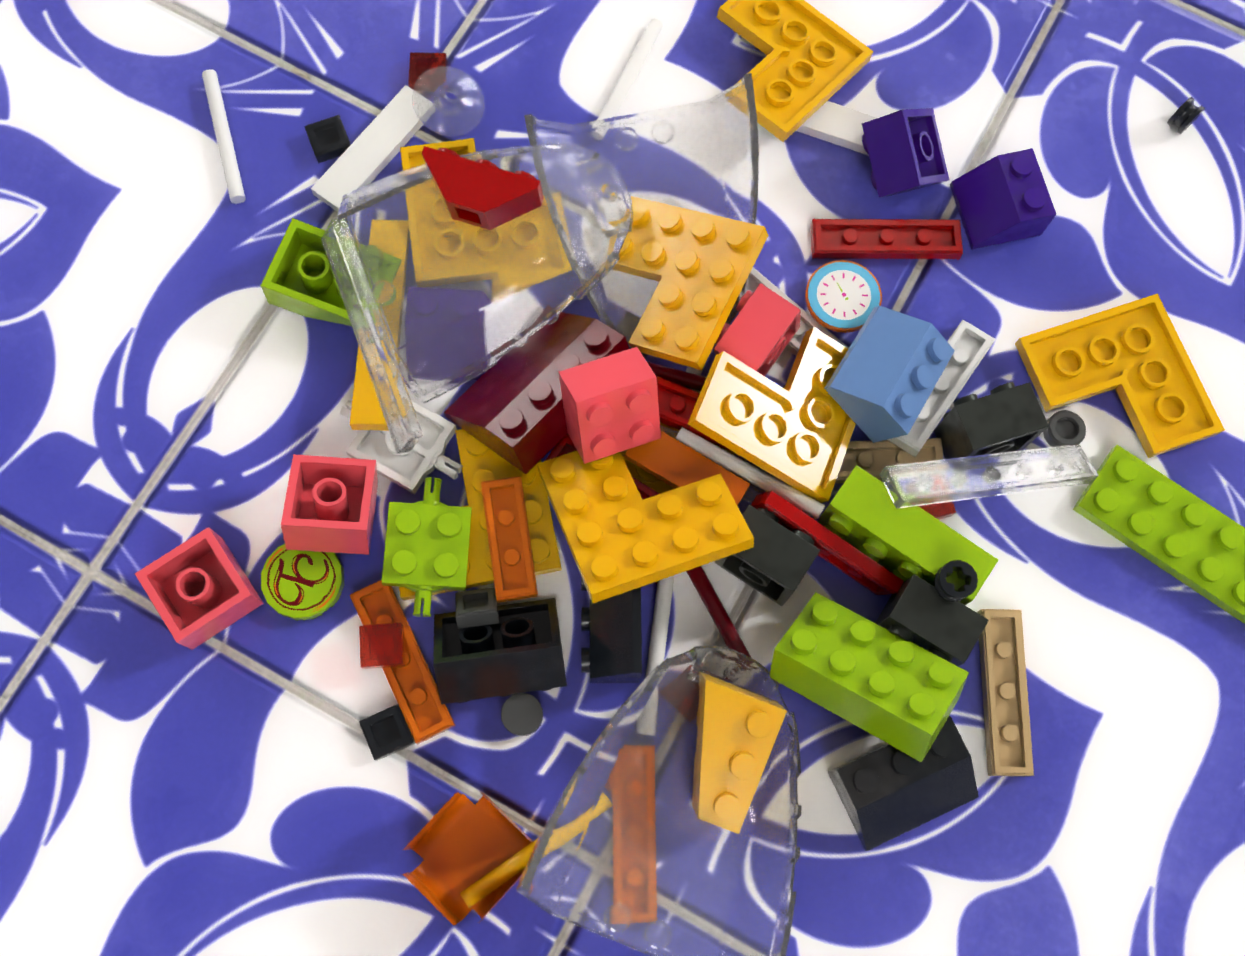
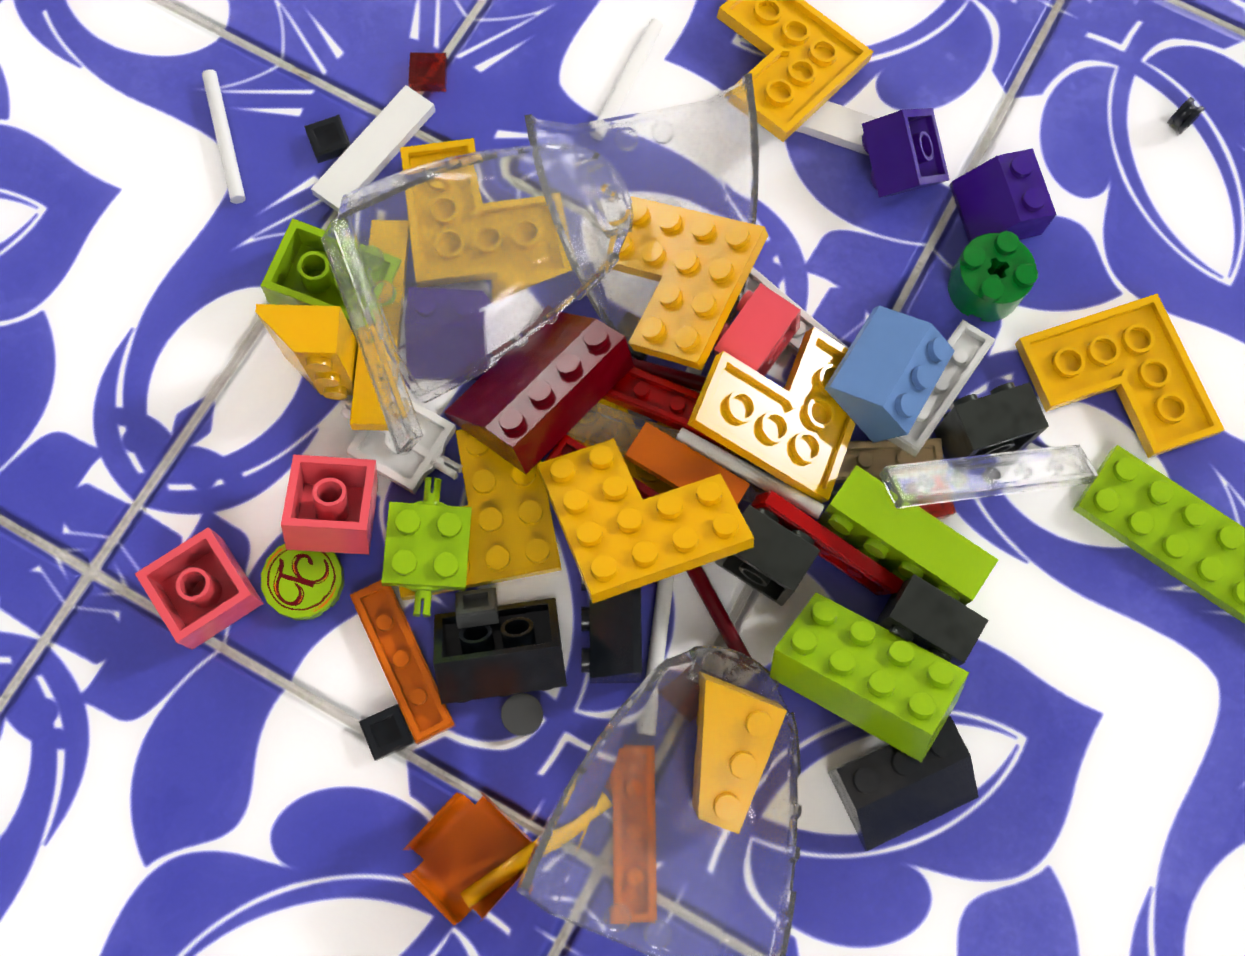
(316, 344): none -> yellow slope
(381, 645): clear red tile -> none
(444, 114): clear dish -> none
(480, 190): red slope -> none
(509, 539): orange tile -> none
(610, 404): coral brick -> none
(842, 295): piece -> none
(886, 239): red tile -> none
(947, 590): black bush -> none
(992, 276): none -> green brick
(1005, 694): tan tile -> none
(1065, 429): dark grey tile -> none

